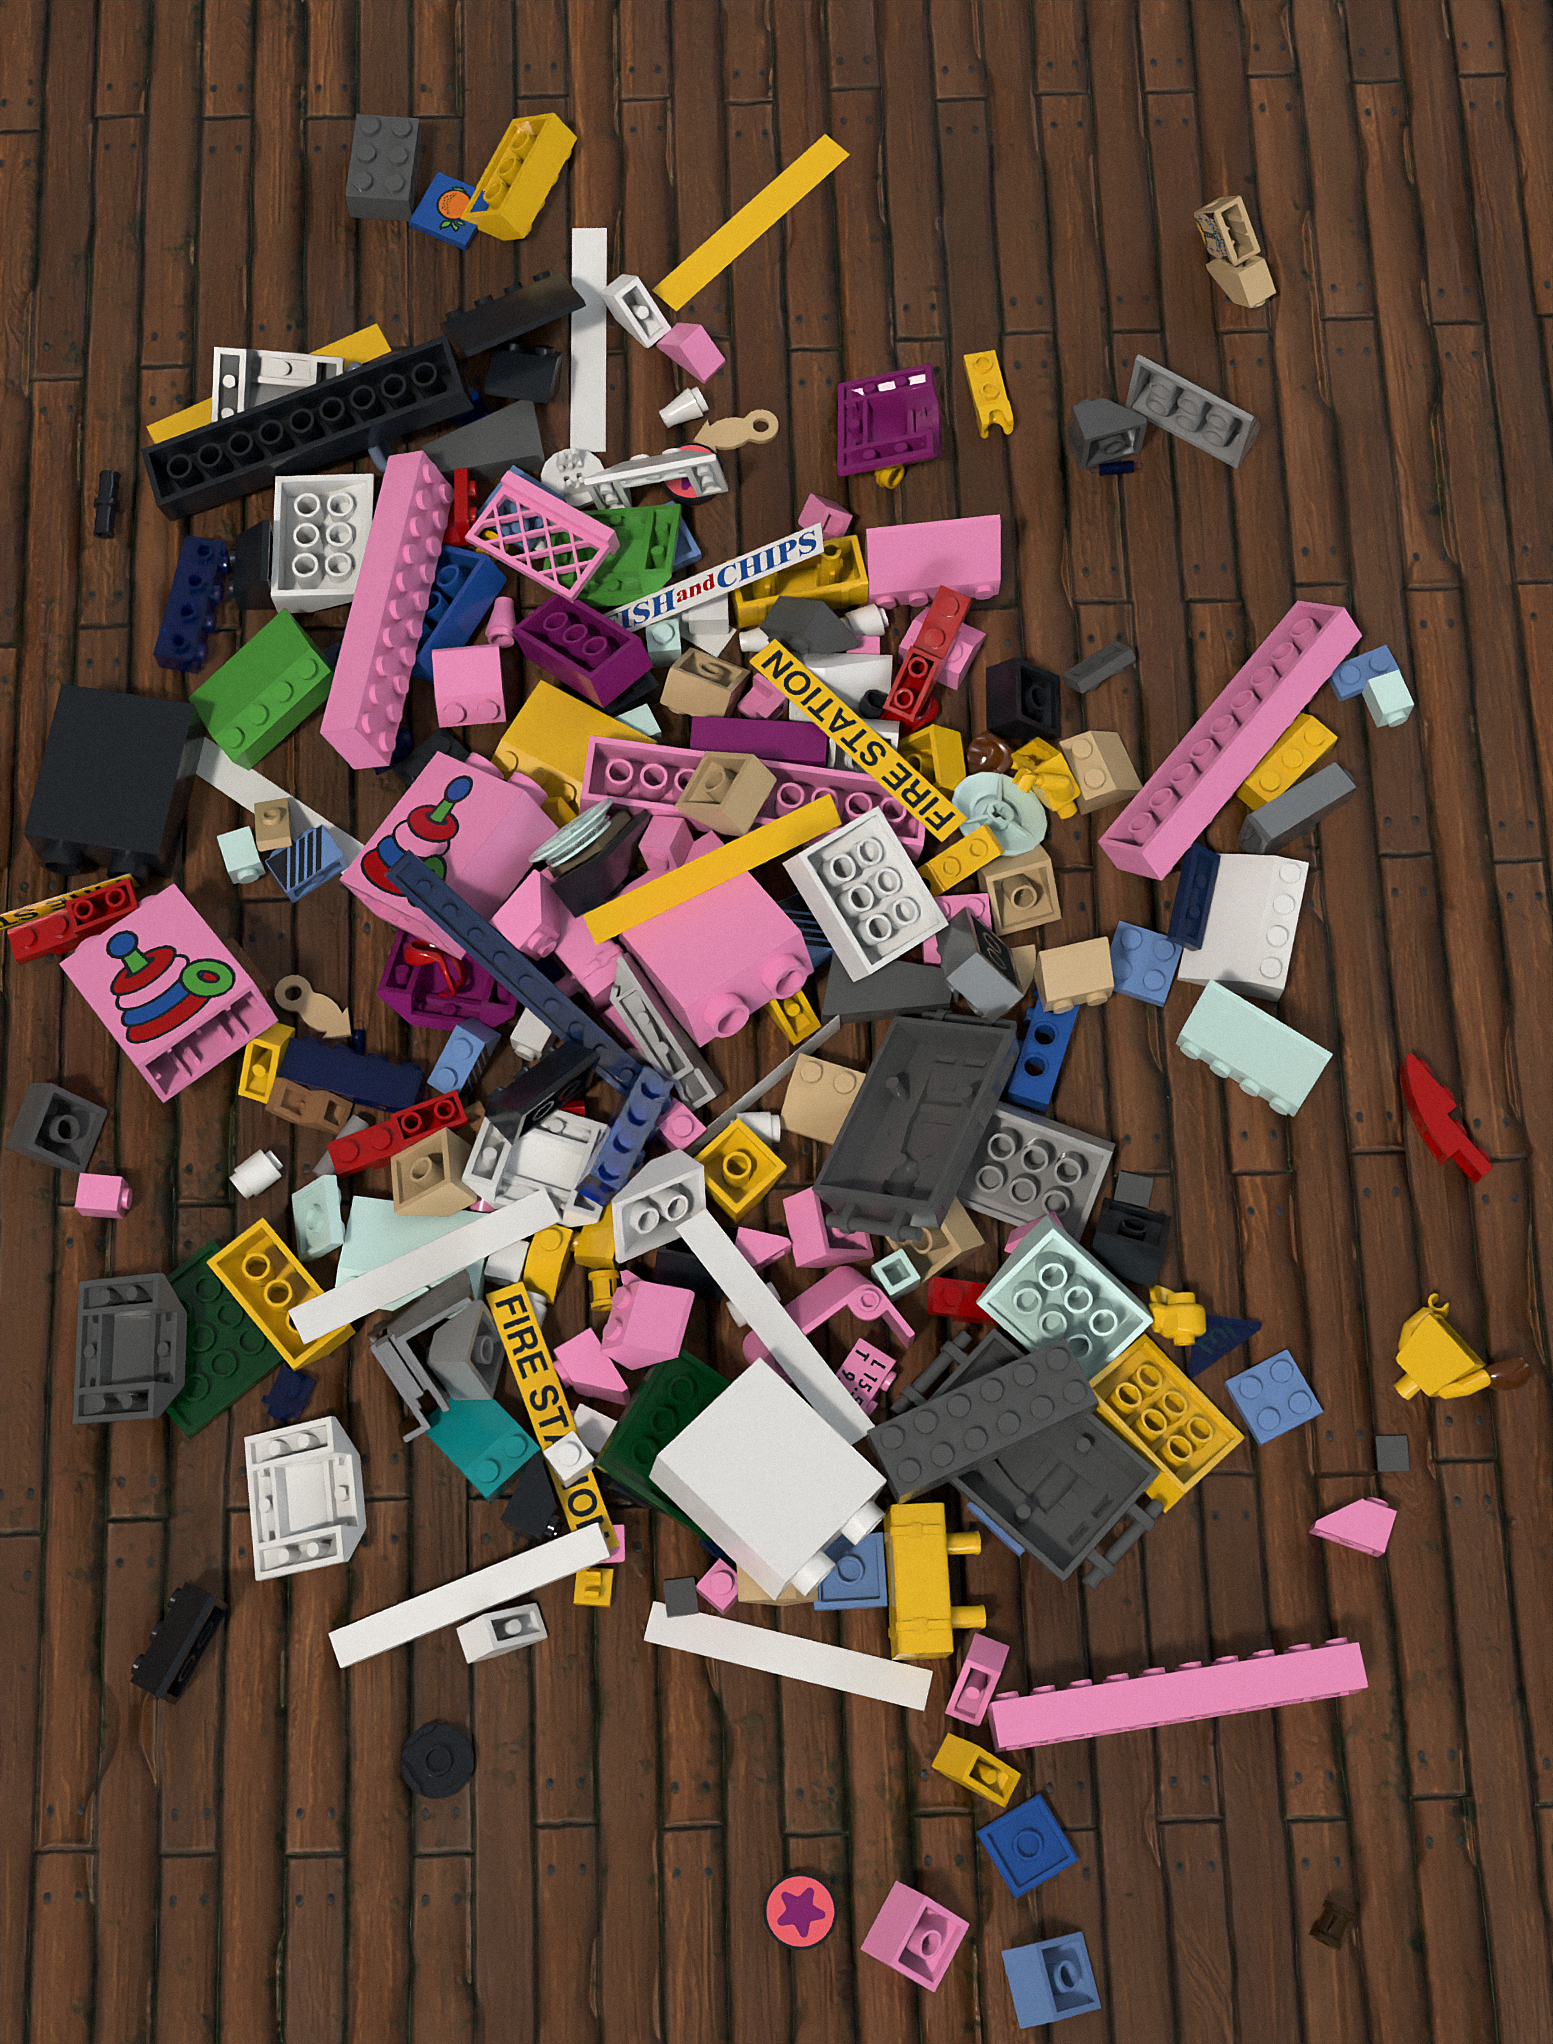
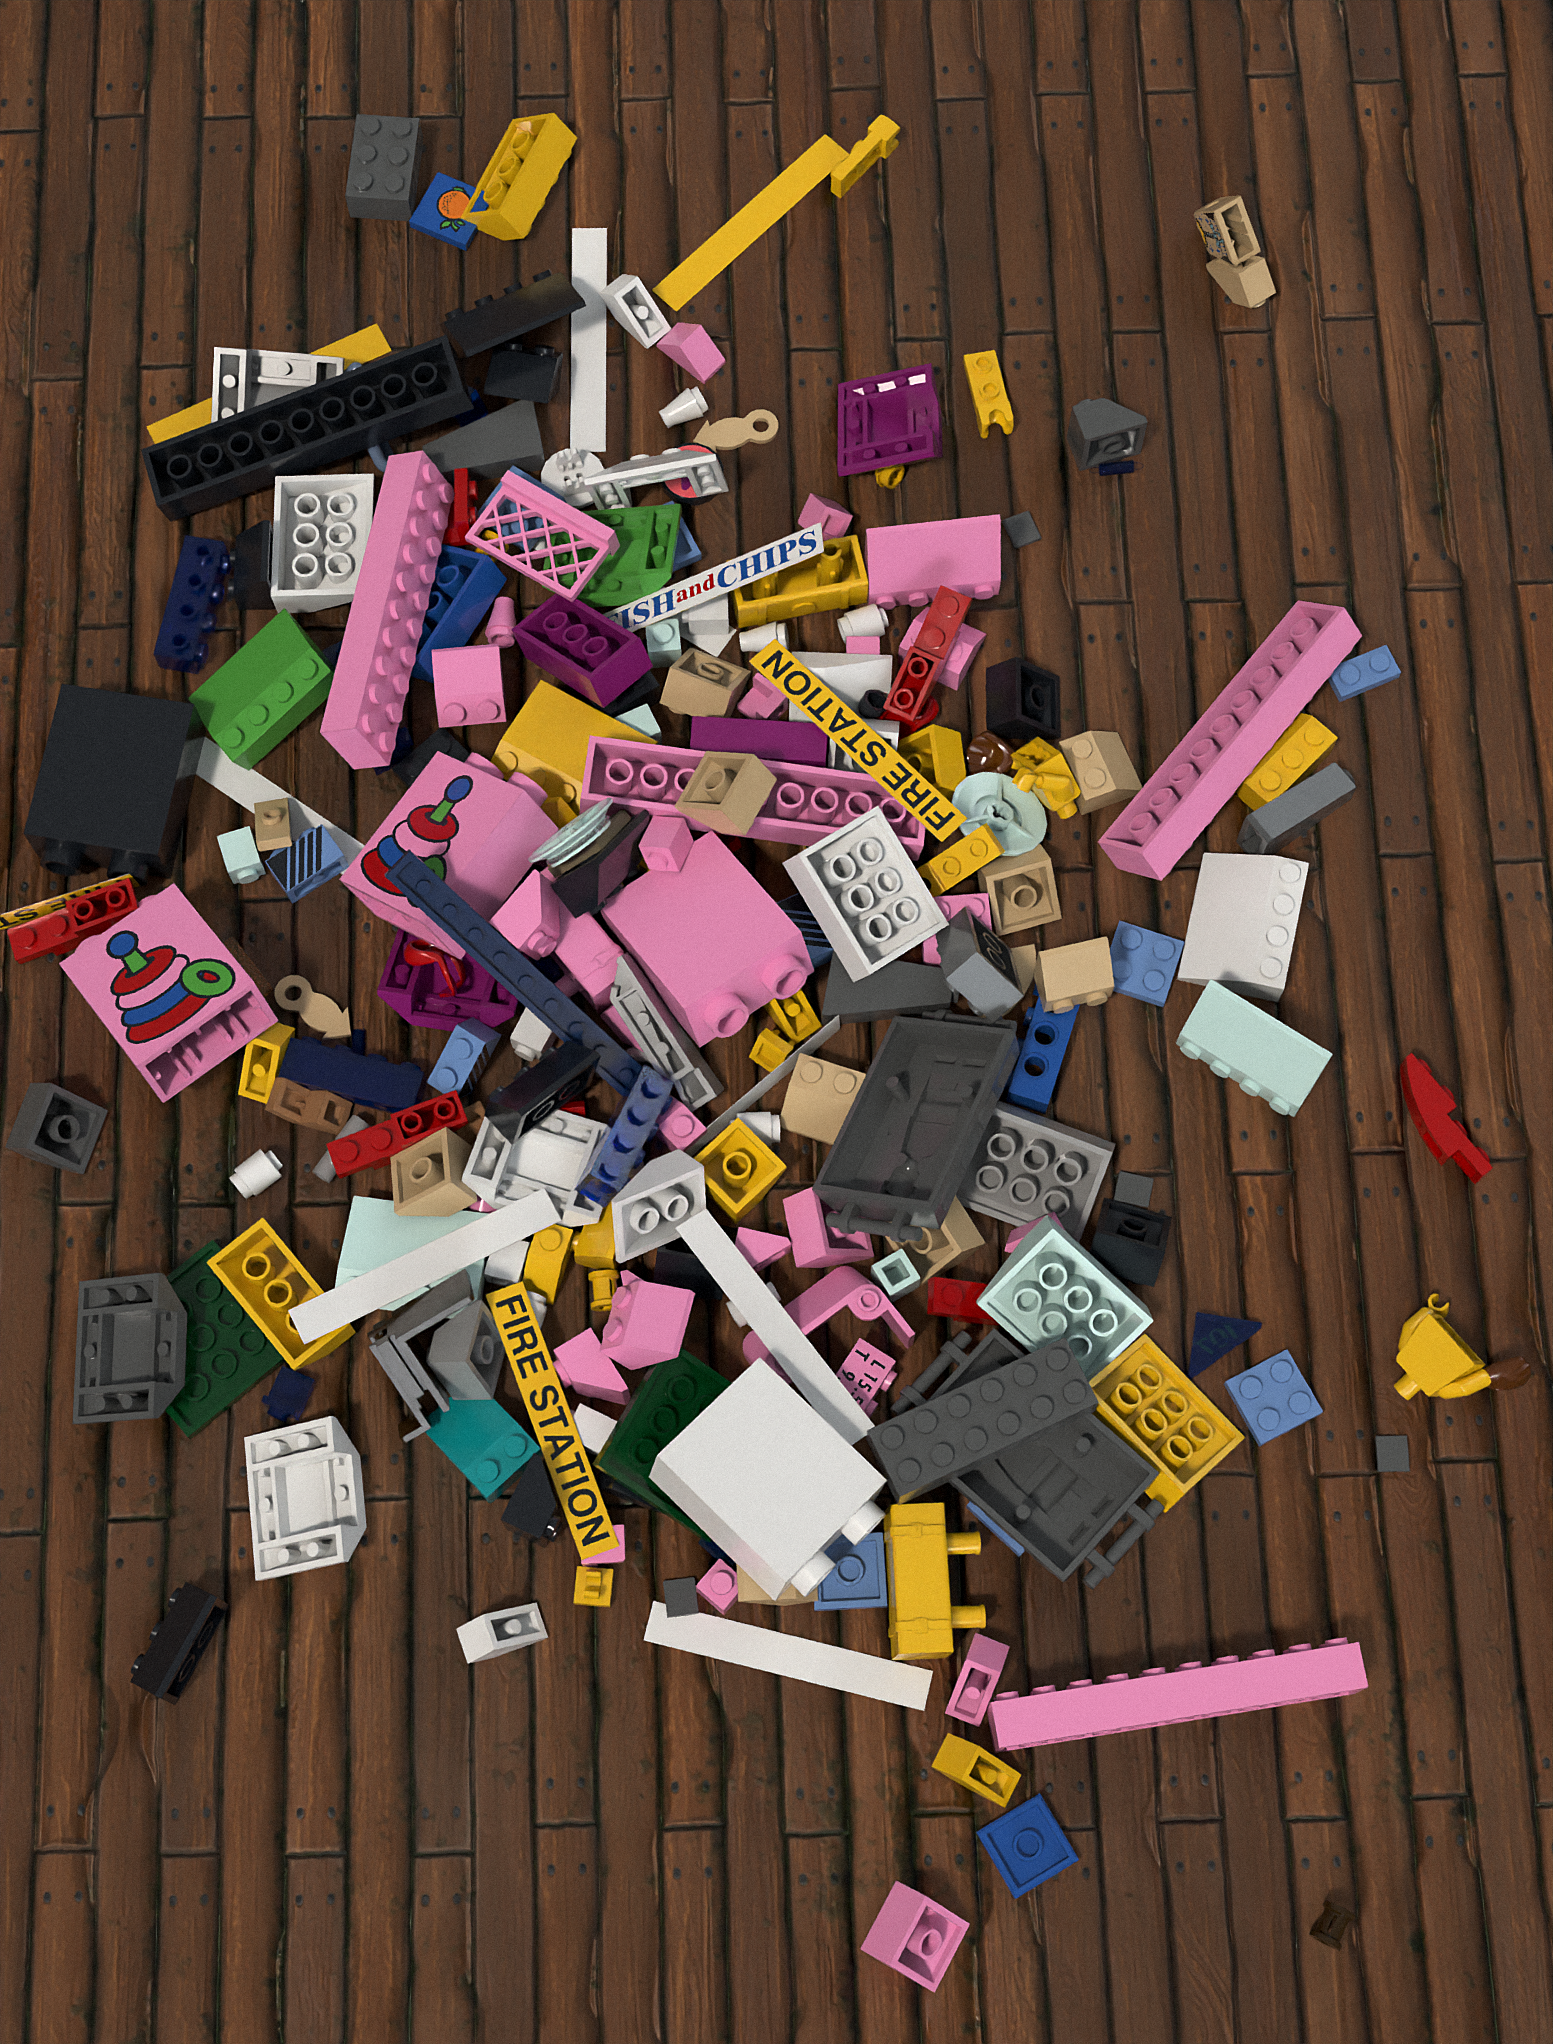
(103, 1196): bright pink brick -> none
(106, 504): black pin -> none
(318, 1218): light aqua plate -> none
(437, 1761): black tile -> none
(470, 1595): white tile -> none
(569, 1459): white brick -> none
(712, 869): yellow sticker -> none
(771, 1050): none -> yellow tile
(800, 1911): tile -> none
(807, 627): dark grey slope -> none
(879, 142): none -> yellow plate
(1021, 530): none -> dark grey piece
(1051, 1980): medium blue slope -> none
(1098, 667): dark grey plate -> none
(1176, 1315): yellow head -> none
(1191, 412): light grey slope -> none
(1193, 897): dark blue plate -> none
(1360, 1526): bright pink slope -> none
(1388, 699): light aqua brick -> none

